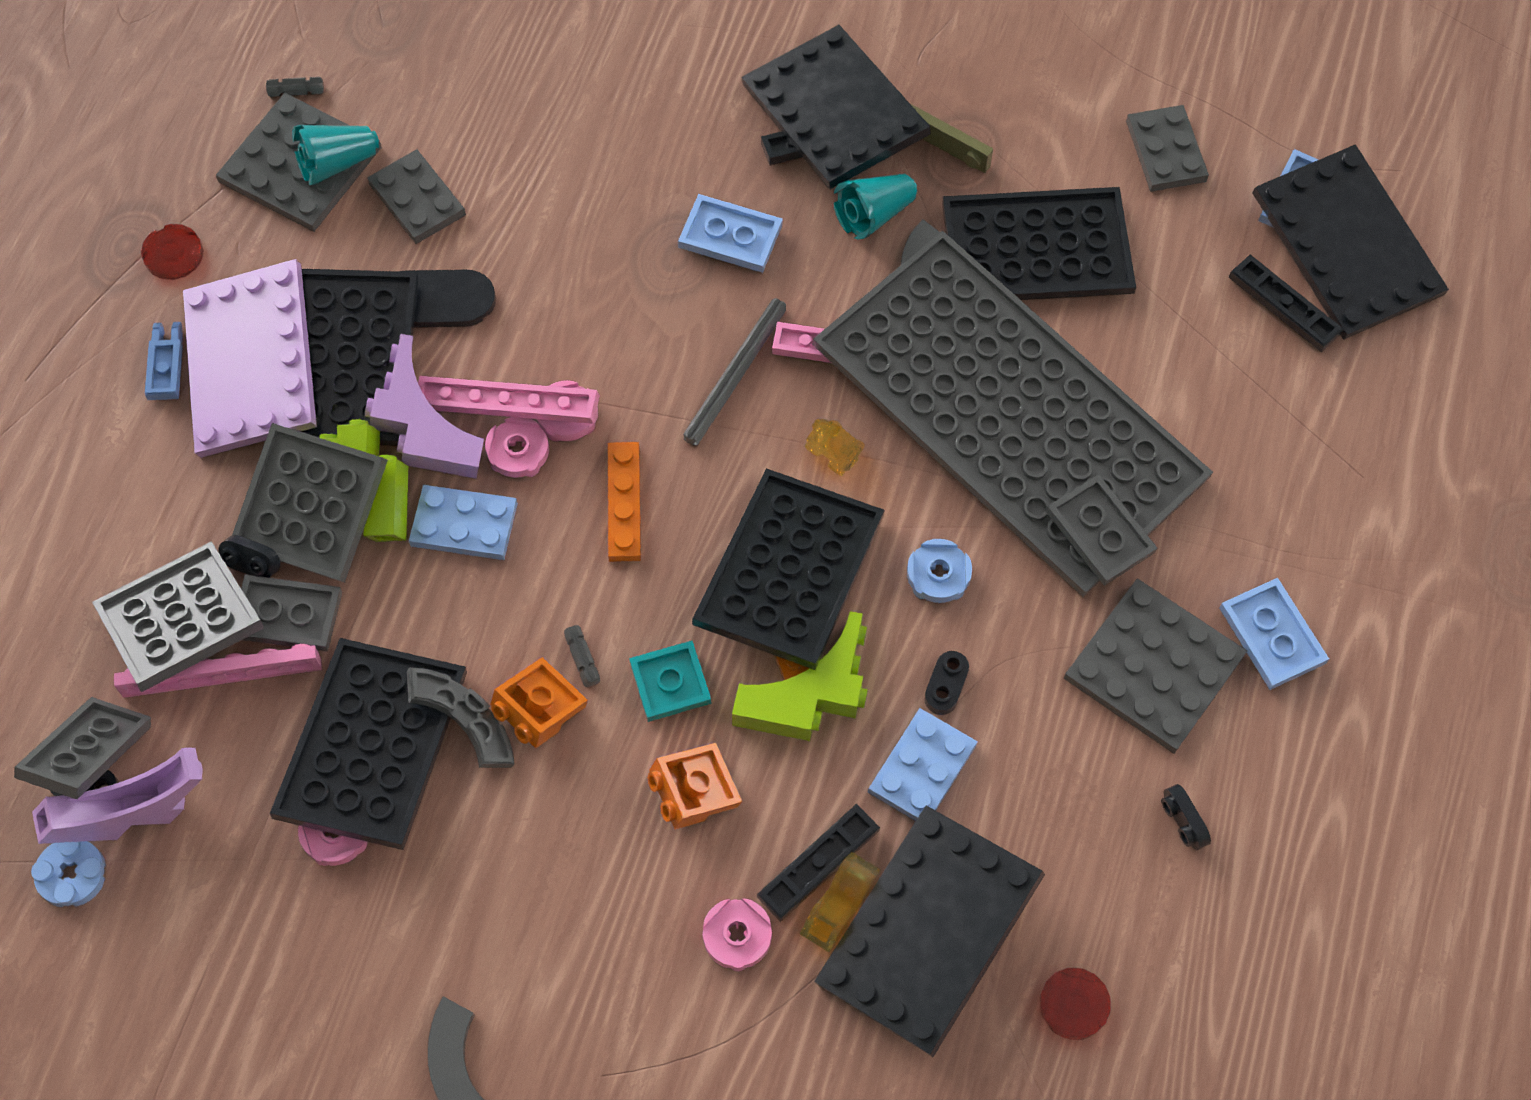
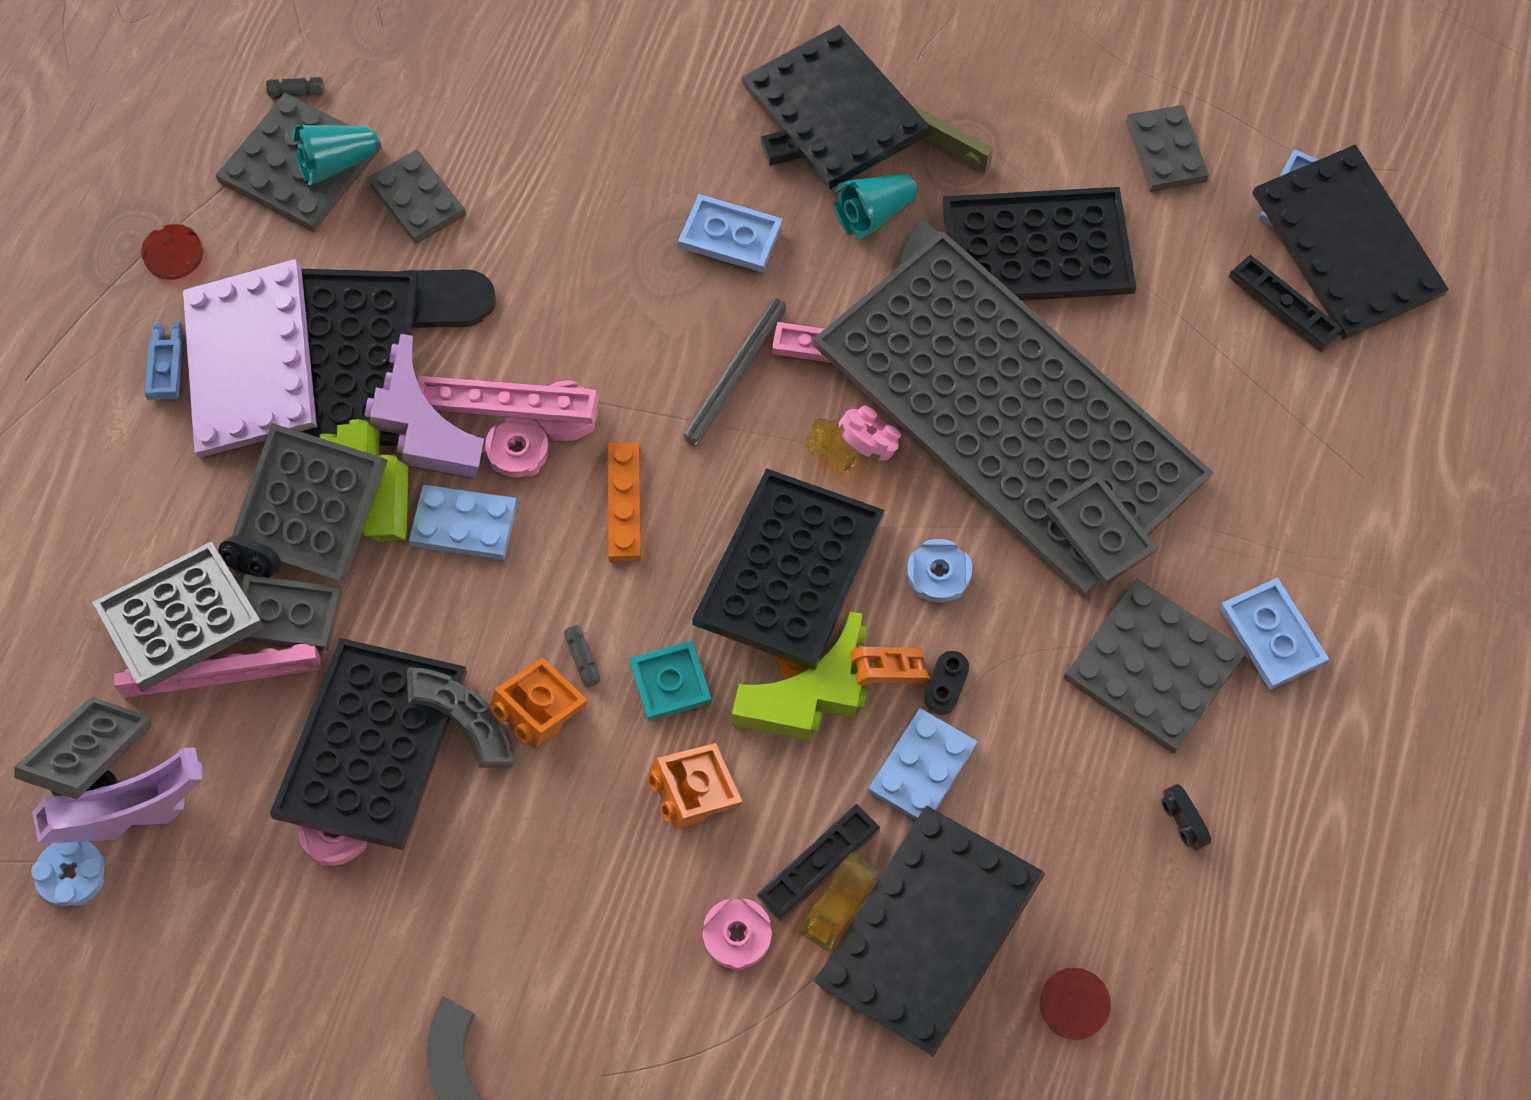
(869, 433): none -> bright pink plate
(890, 664): none -> orange plate

